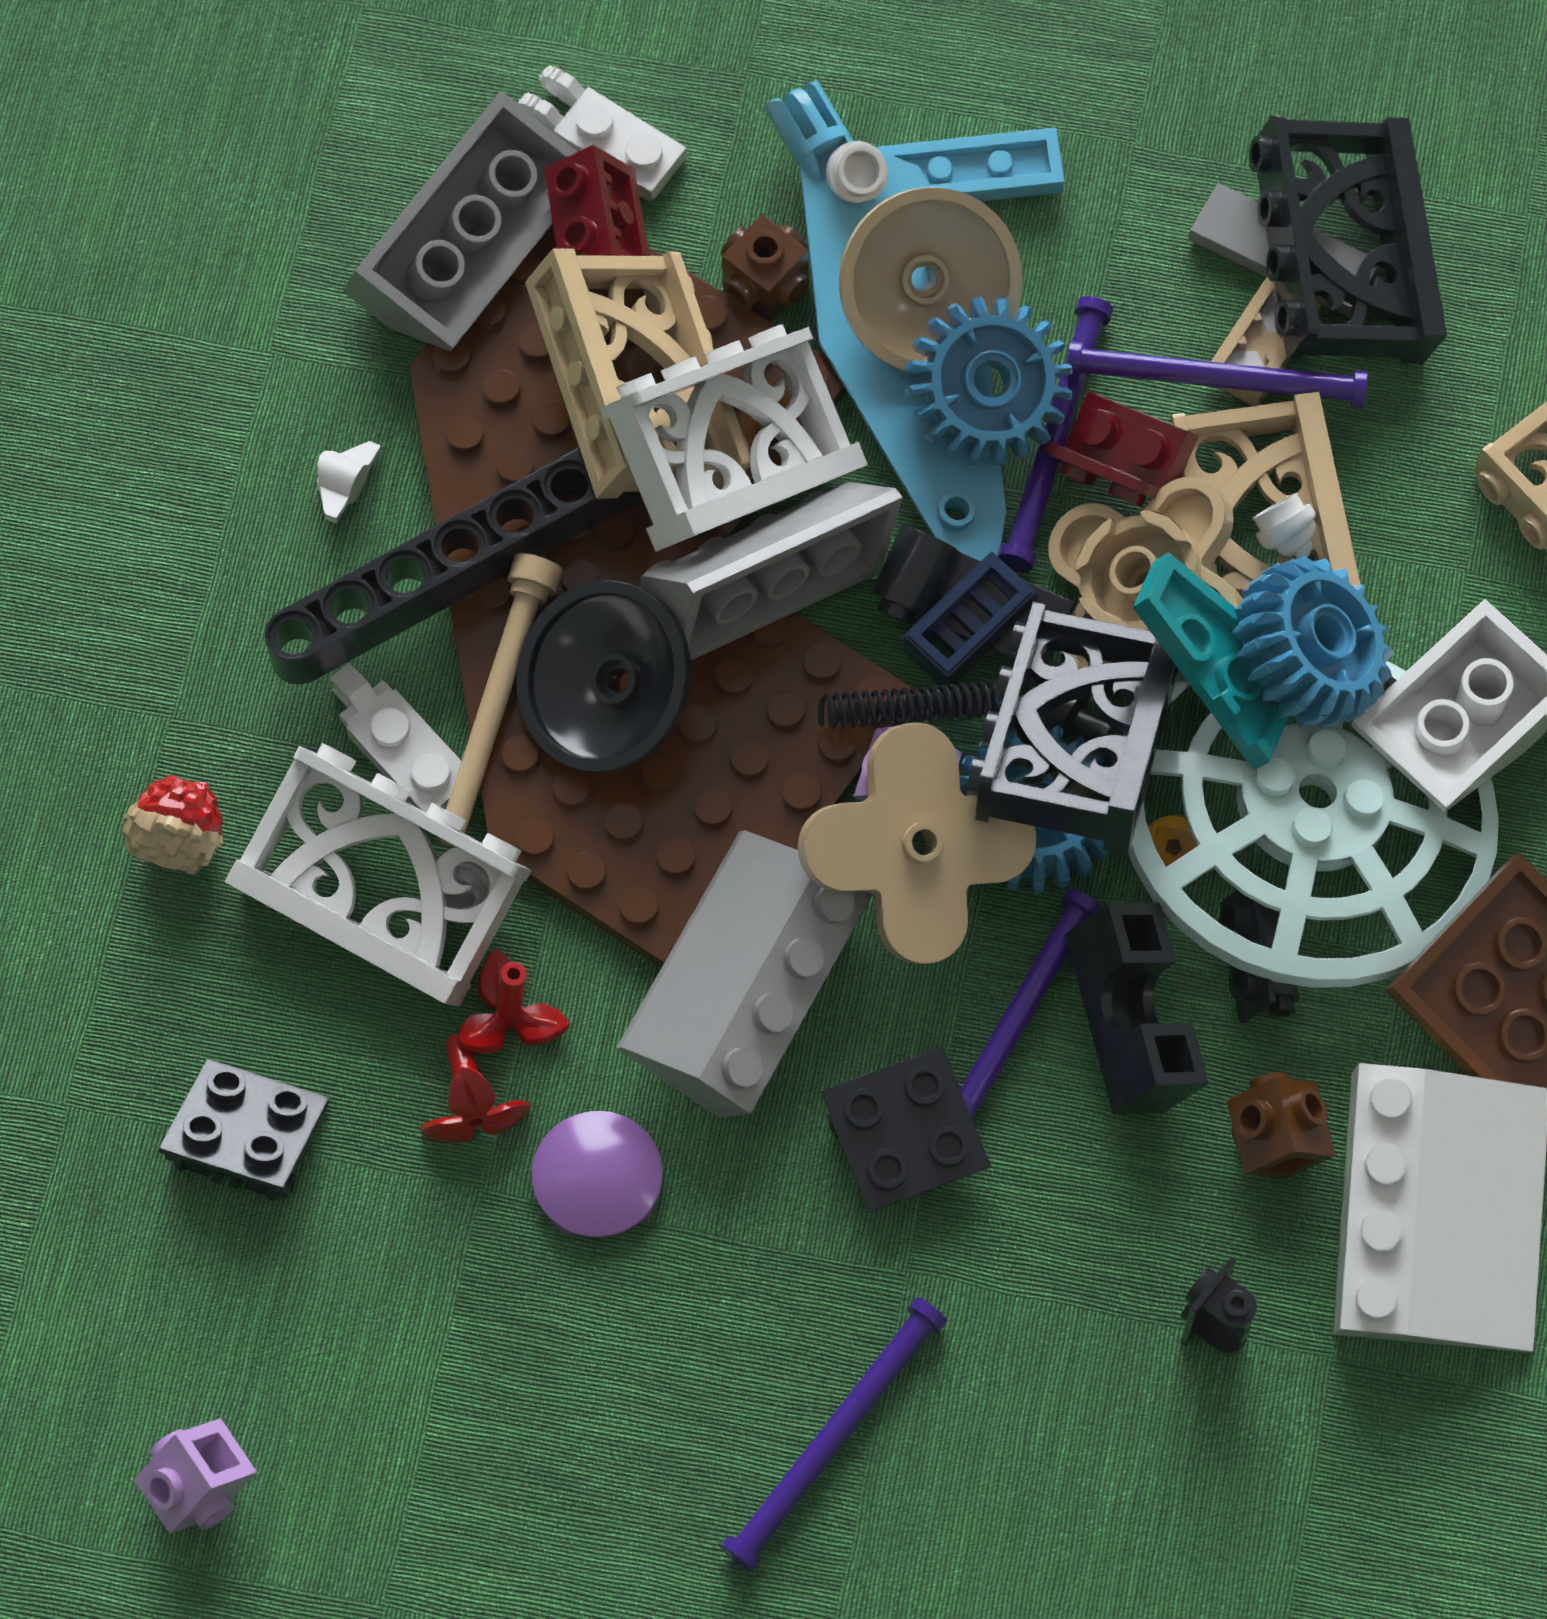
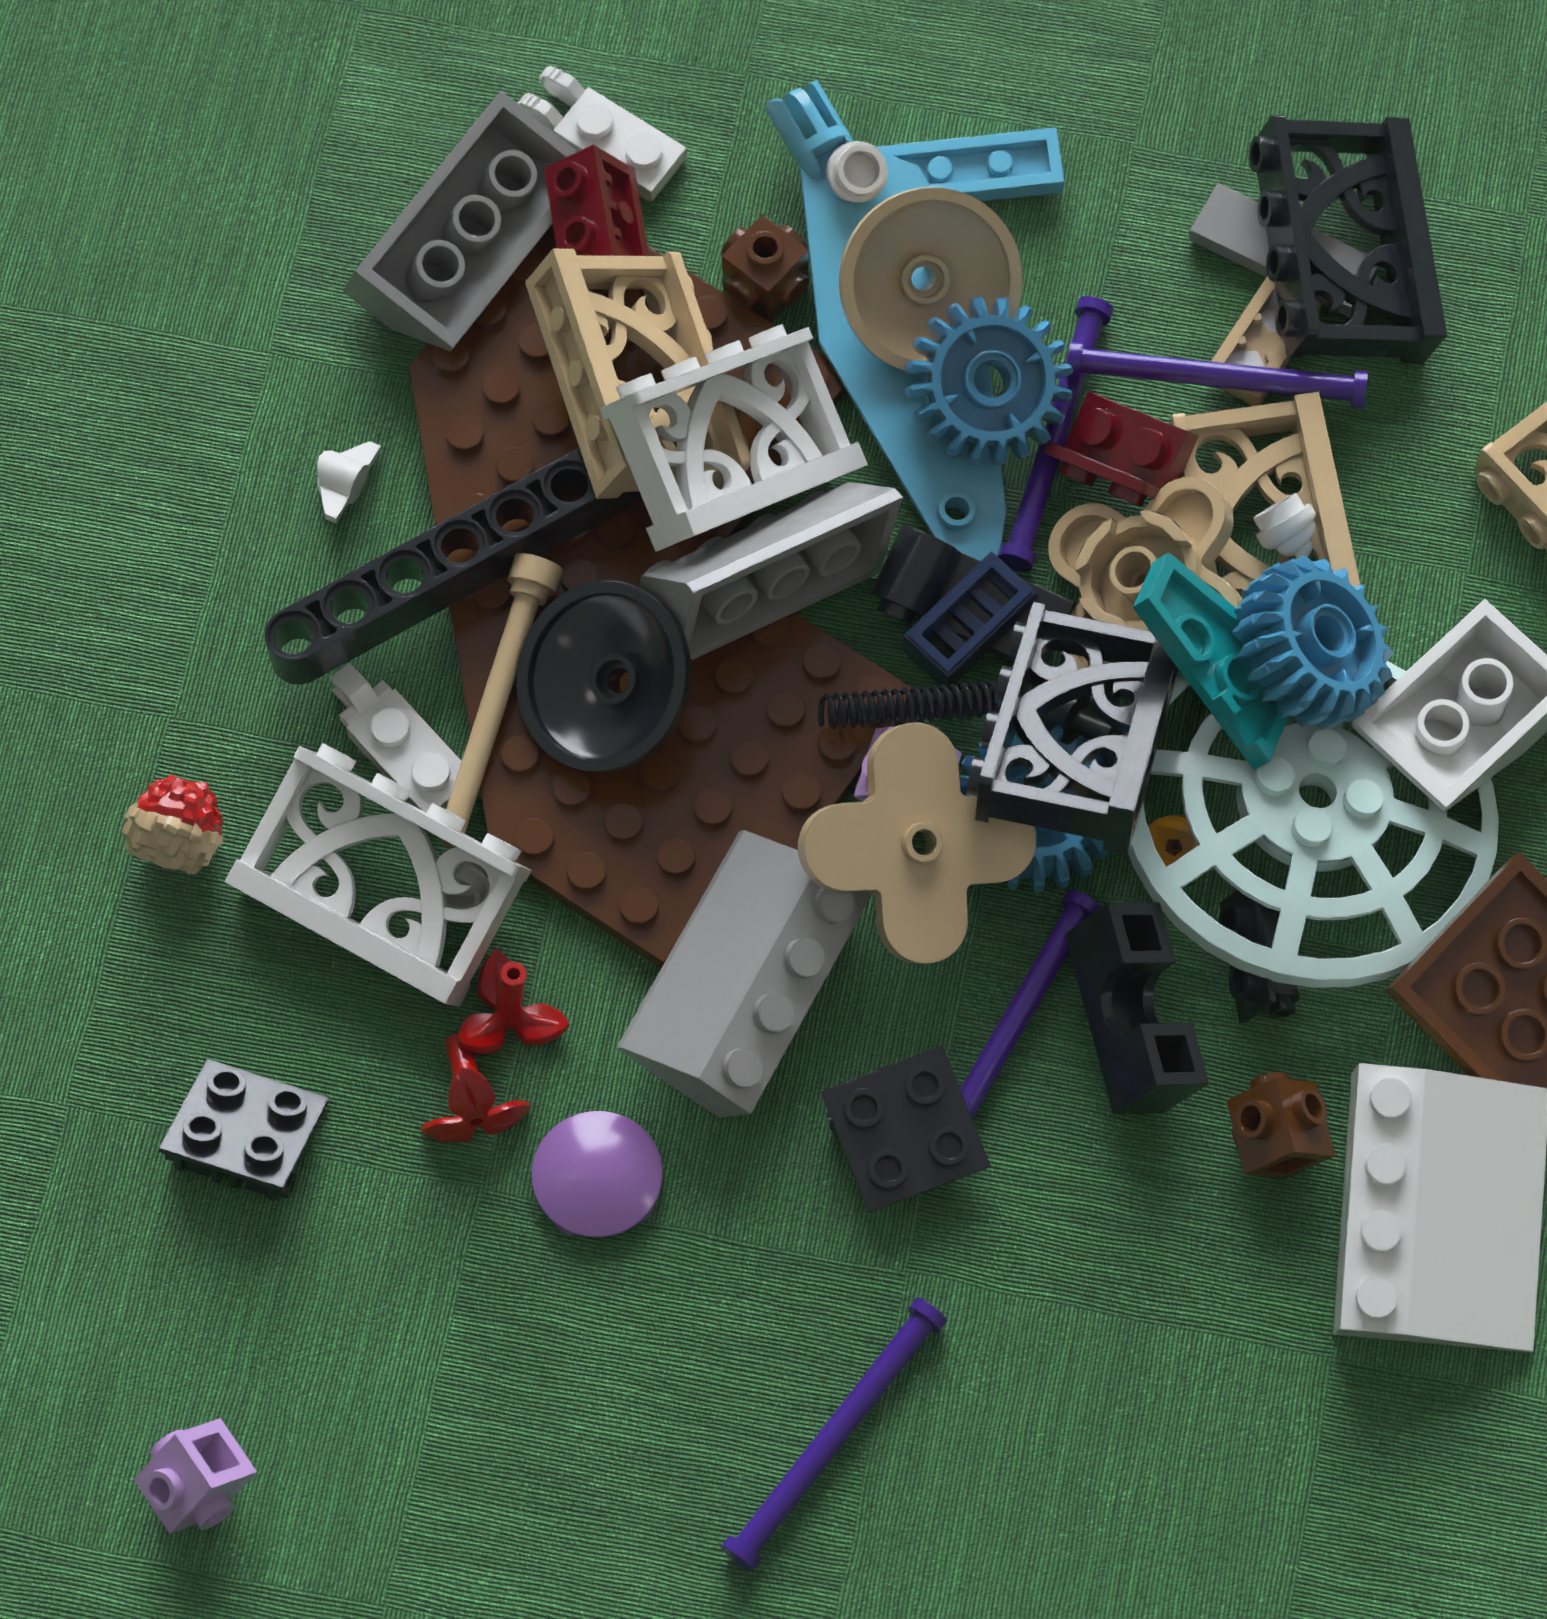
(1219, 1310): black hinge -> none

